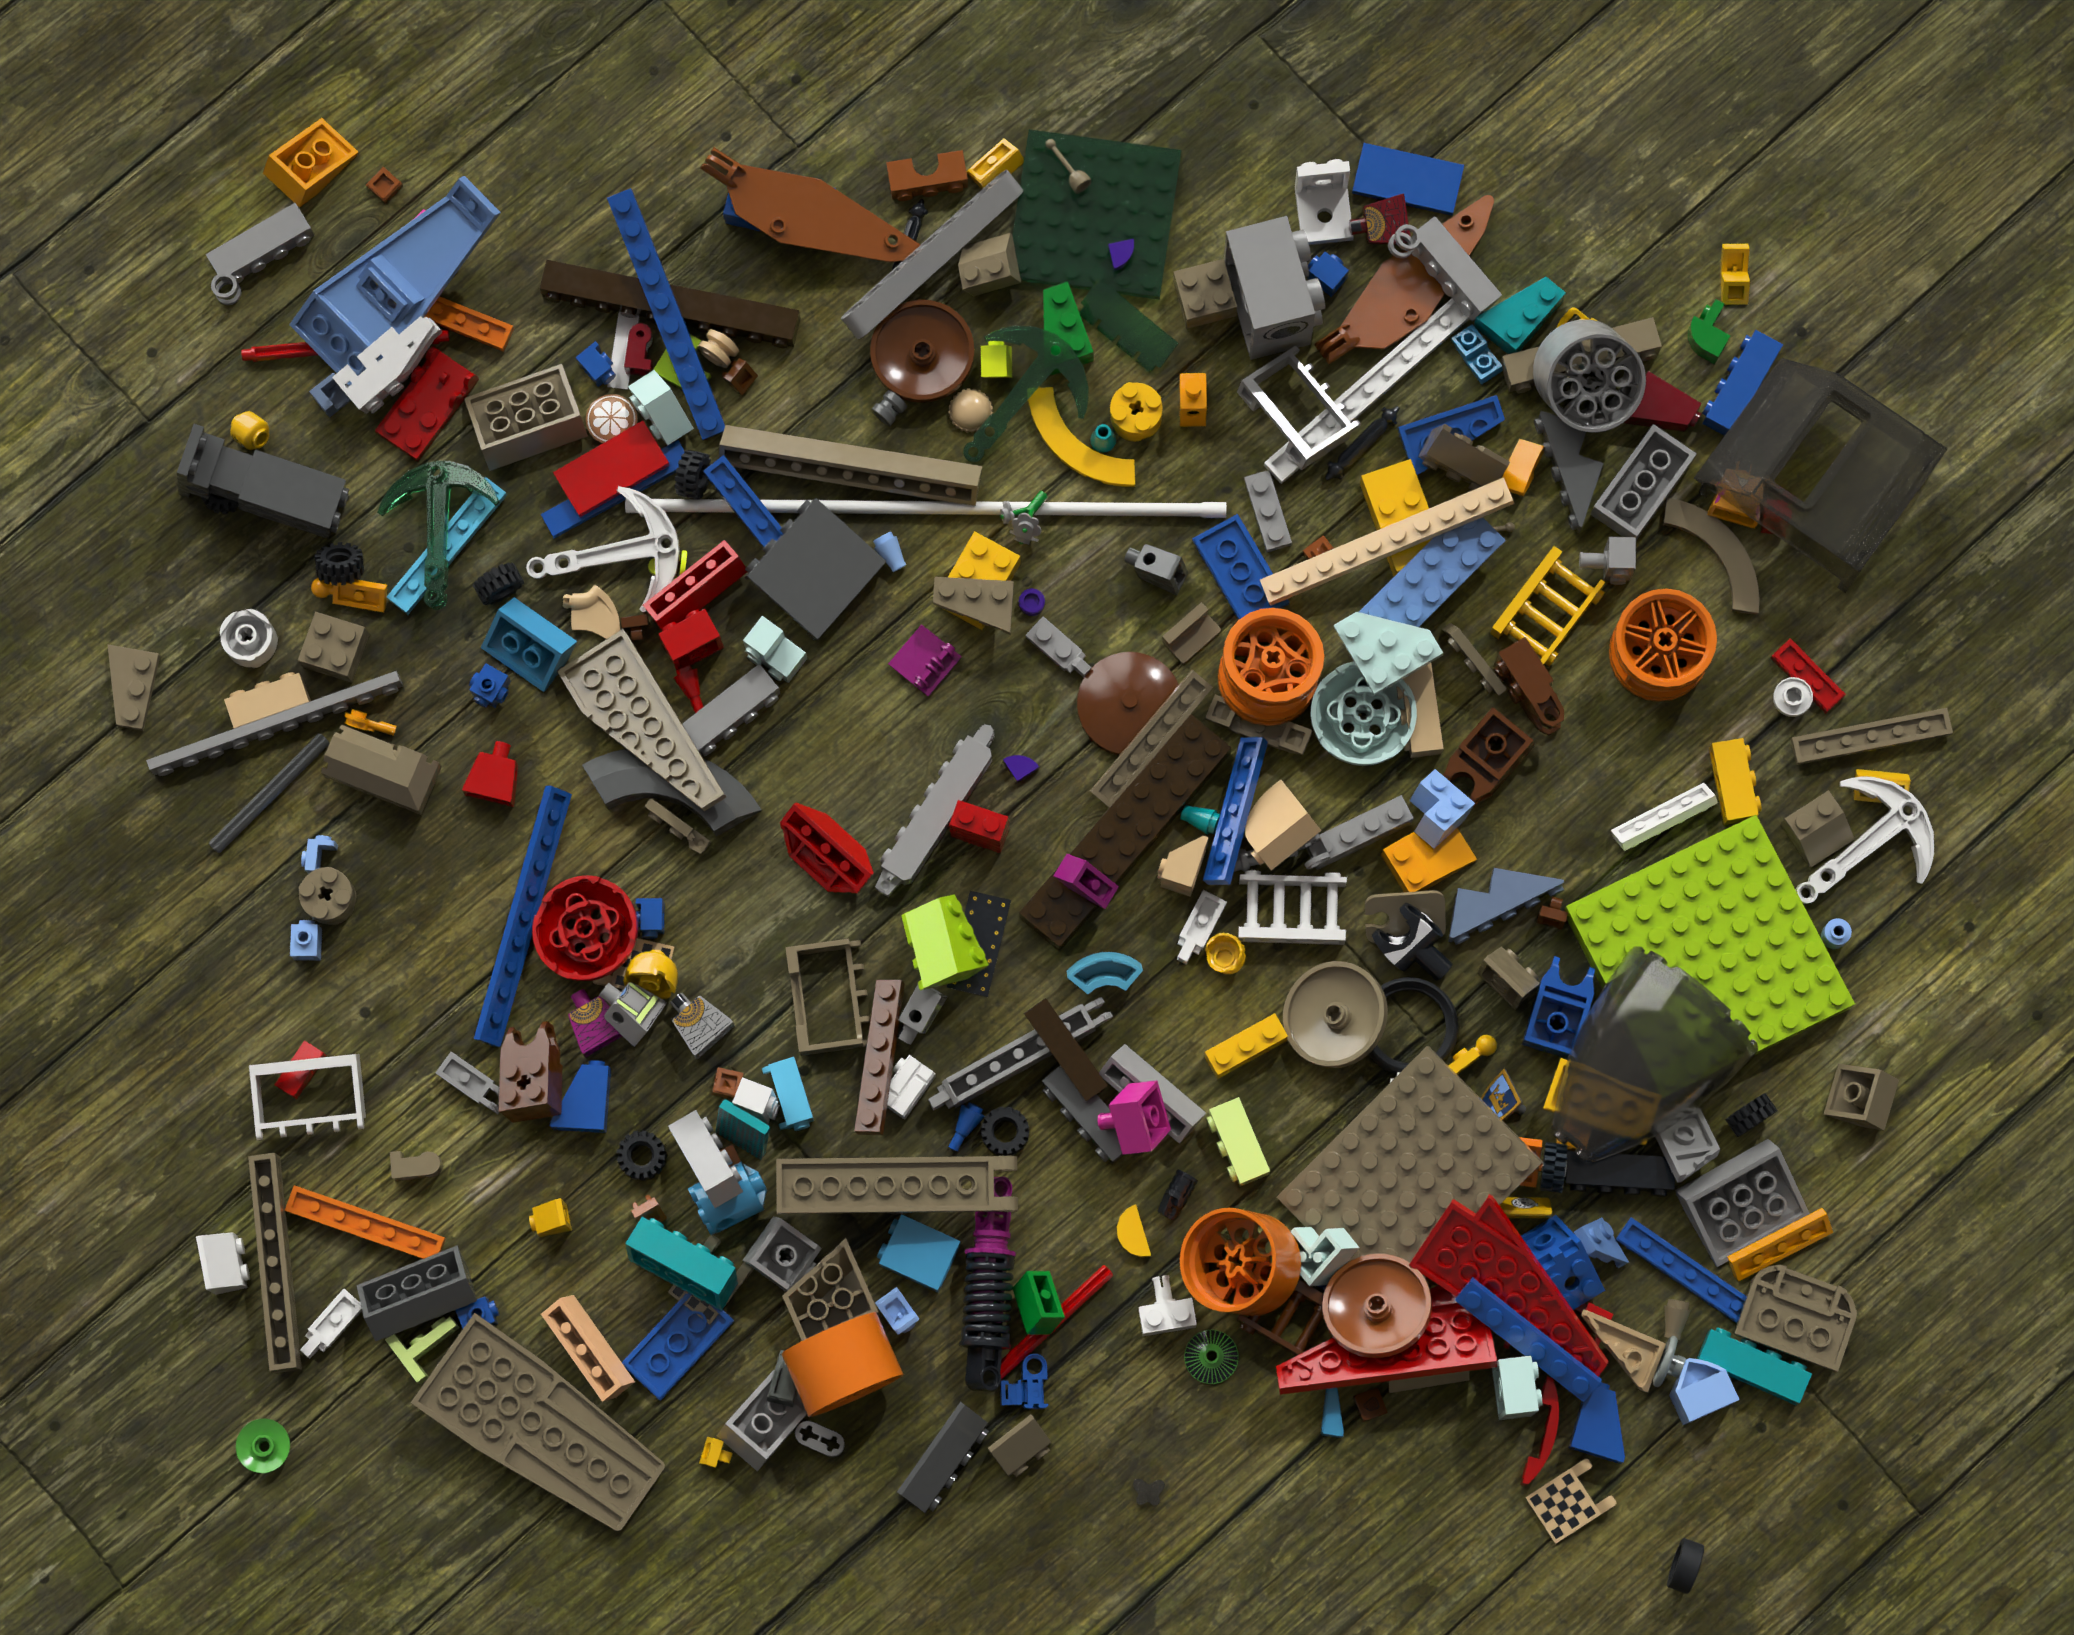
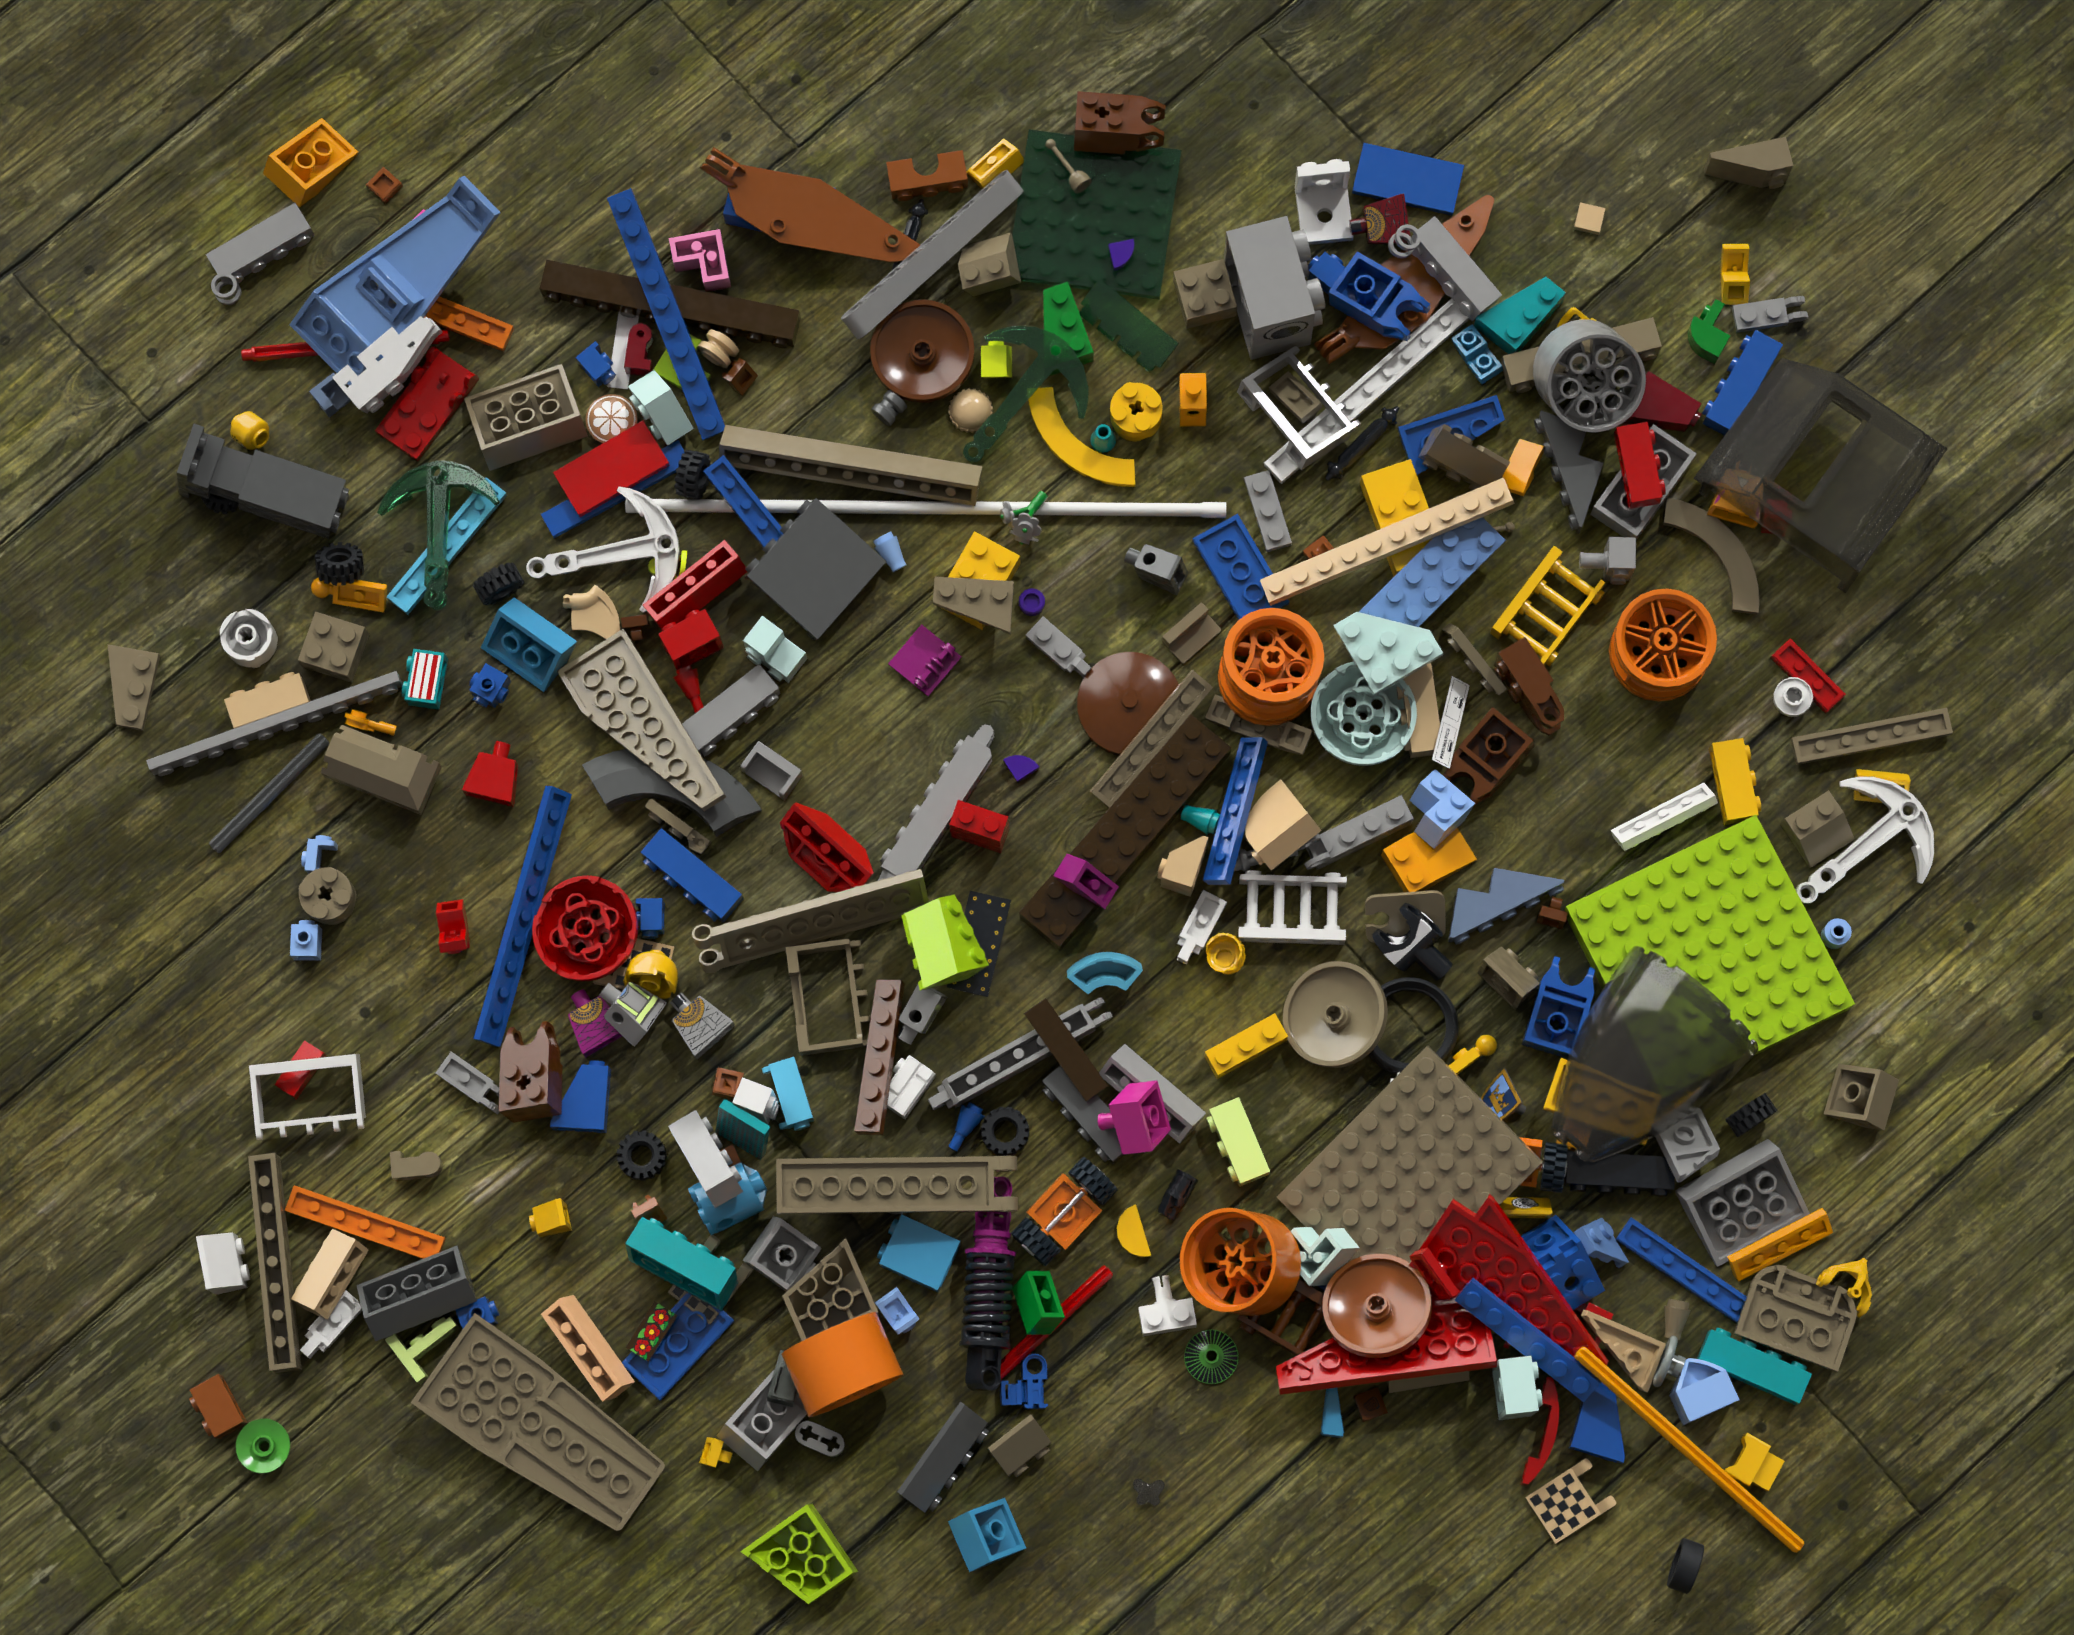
(217, 1406): none -> dark orange brick
(329, 1274): none -> tan brick
(425, 678): none -> brick
(452, 927): none -> red brick
(651, 1331): none -> tile
(692, 876): none -> blue brick
(702, 251): none -> bright pink brick
(771, 770): none -> light grey panel
(803, 1555): none -> lime wedge
(810, 921): none -> dark tan hinge
(987, 1534): none -> dark azure slope
(1064, 1211): none -> plate
(1116, 123): none -> reddish brown brick
(1296, 397): none -> dark tan hinge
(1382, 302): none -> blue brick
(1434, 1273): none -> red plate
(1450, 722): none -> white sticker
(1589, 218): none -> tan tile
(1639, 465): none -> red brick
(1689, 1449): none -> light orange axle
(1753, 164): none -> dark tan slope
(1755, 1464): none -> yellow piece
(1767, 313): none -> light grey hinge
(1862, 1288): none -> yellow helmet

